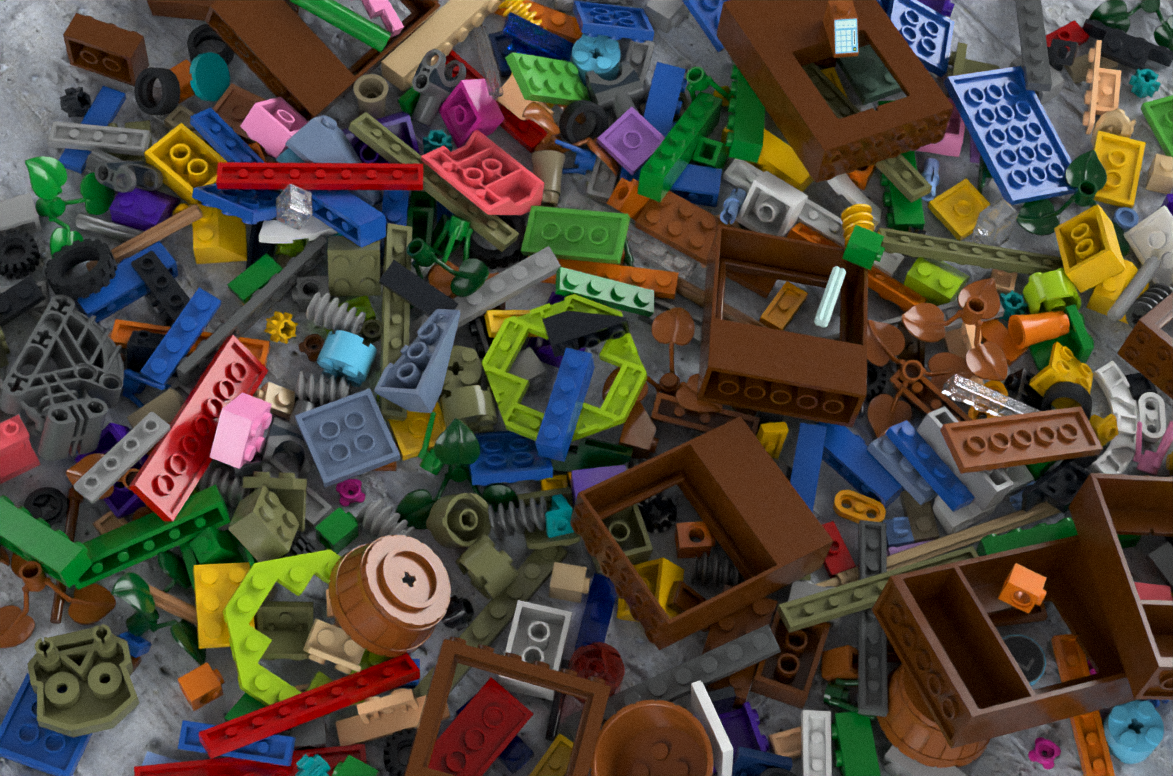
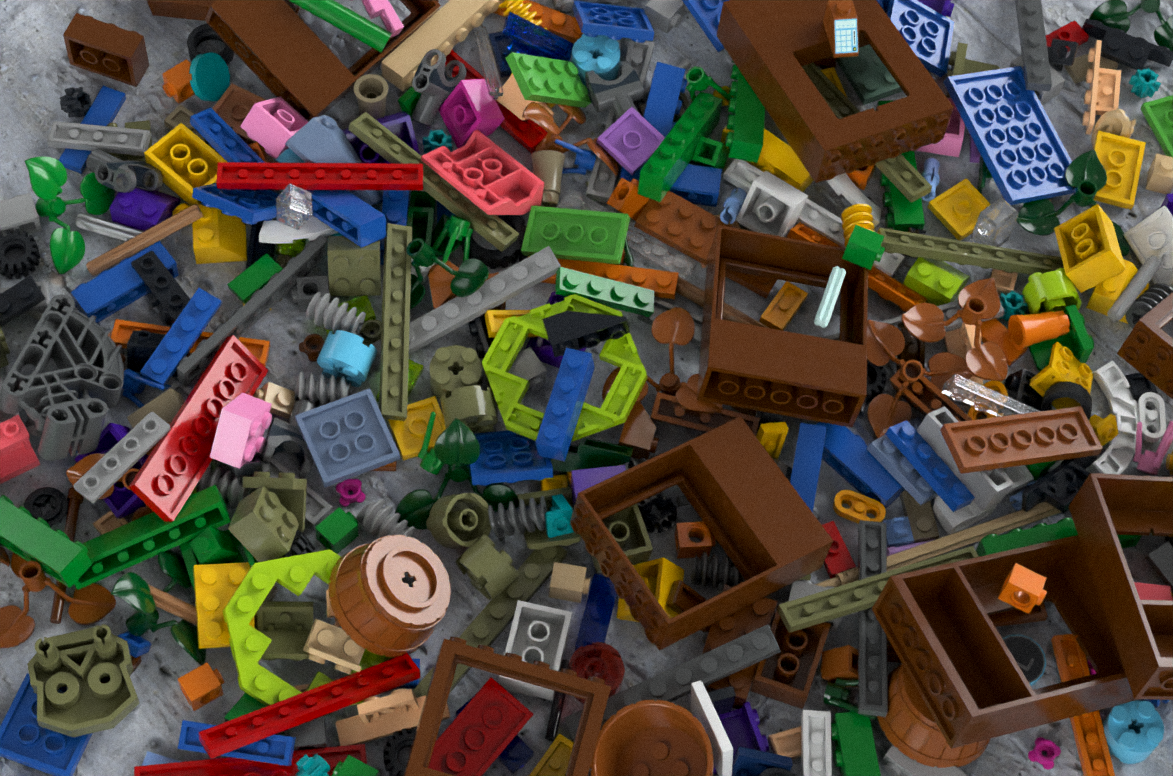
(89, 282): black tyre -> none
(144, 91): black tyre -> none
(281, 327): yellow gear -> none
(415, 290): black tile -> none
(421, 370): sand blue wedge -> none
(458, 613): black gear -> none
(572, 111): black tyre -> none
(1125, 218): medium blue tile -> none

